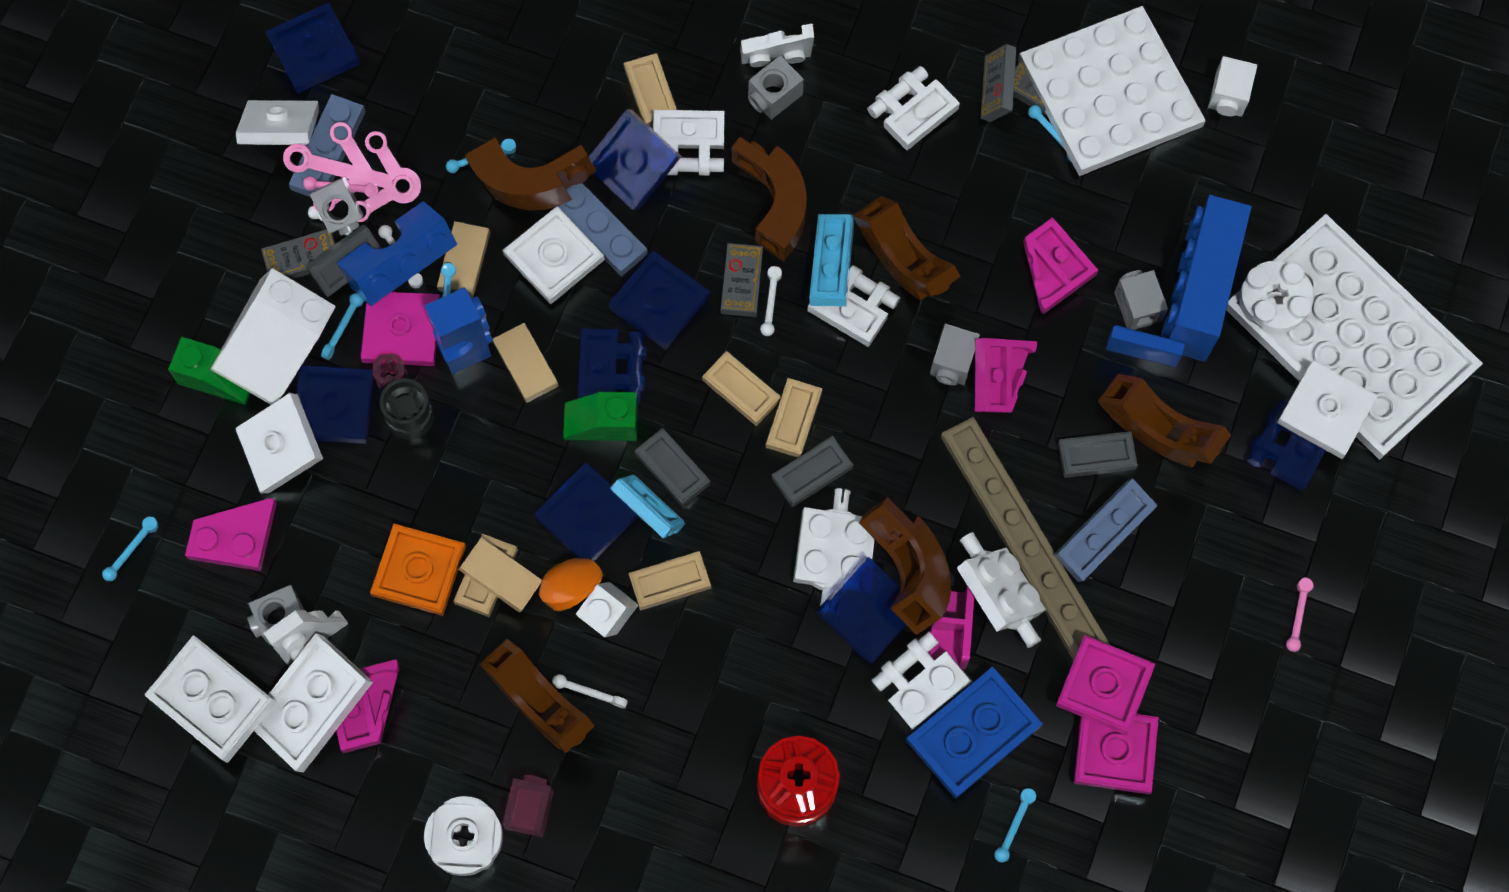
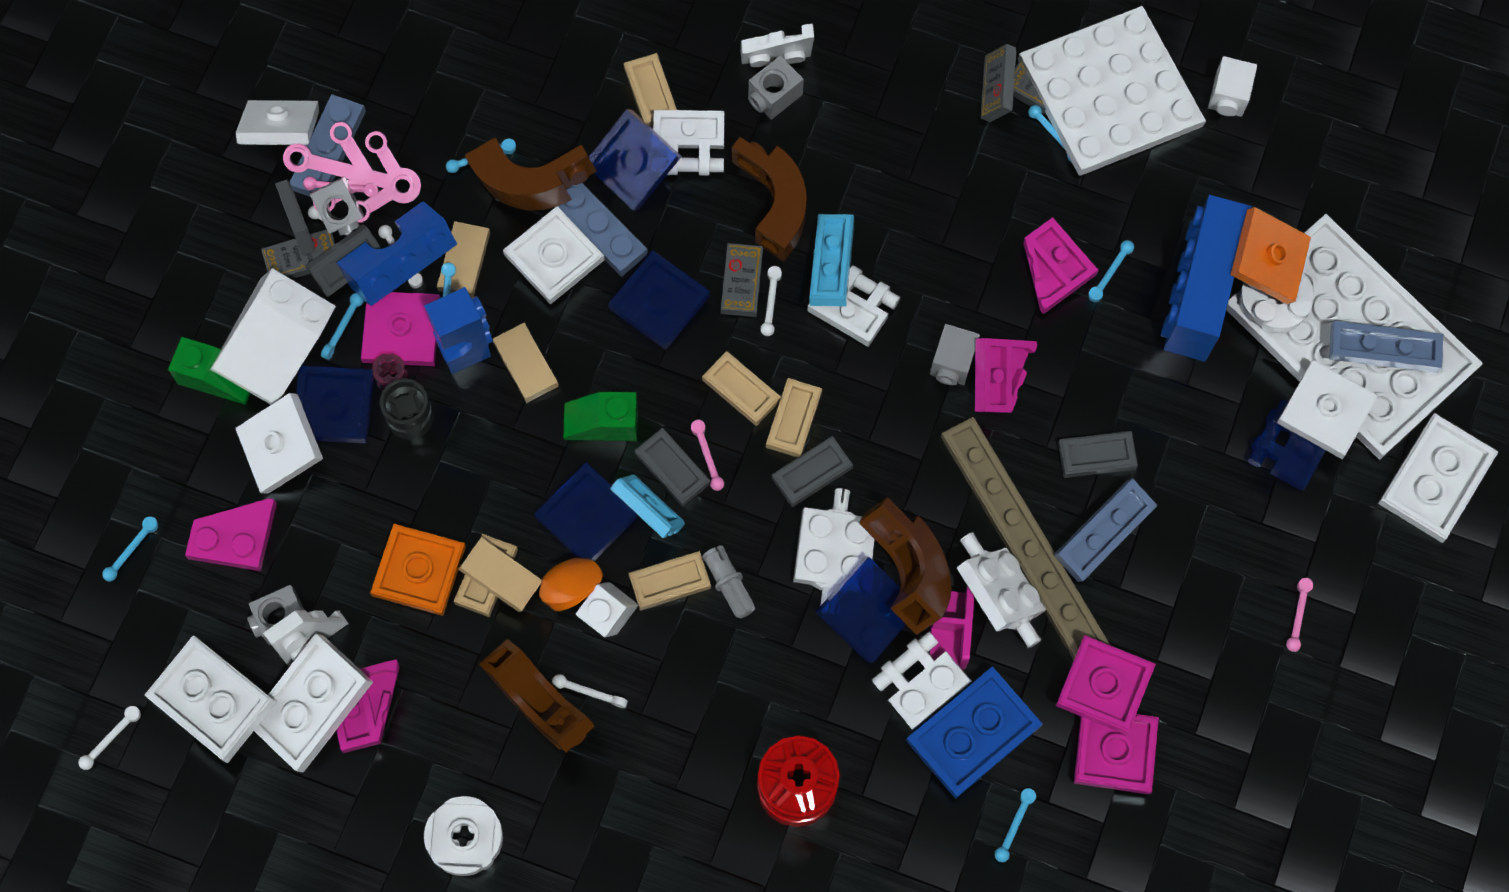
(131, 714): none -> white hinge
(295, 217): none -> dark grey tile
(313, 47): clear blue plate -> none
(528, 806): clear pink brick -> none
(599, 362): clear blue plate -> none
(698, 429): none -> bright pink hinge
(729, 581): none -> light grey axle
(902, 252): reddish brown arch -> none
(920, 114): white plate -> none
(1096, 293): none -> medium azure hinge
(1140, 299): light grey brick -> none
(1145, 346): blue tile -> none
(1158, 426): reddish brown arch -> none
(1271, 255): none -> orange plate
(1386, 346): none -> sand blue plate
(1438, 478): none -> white tile

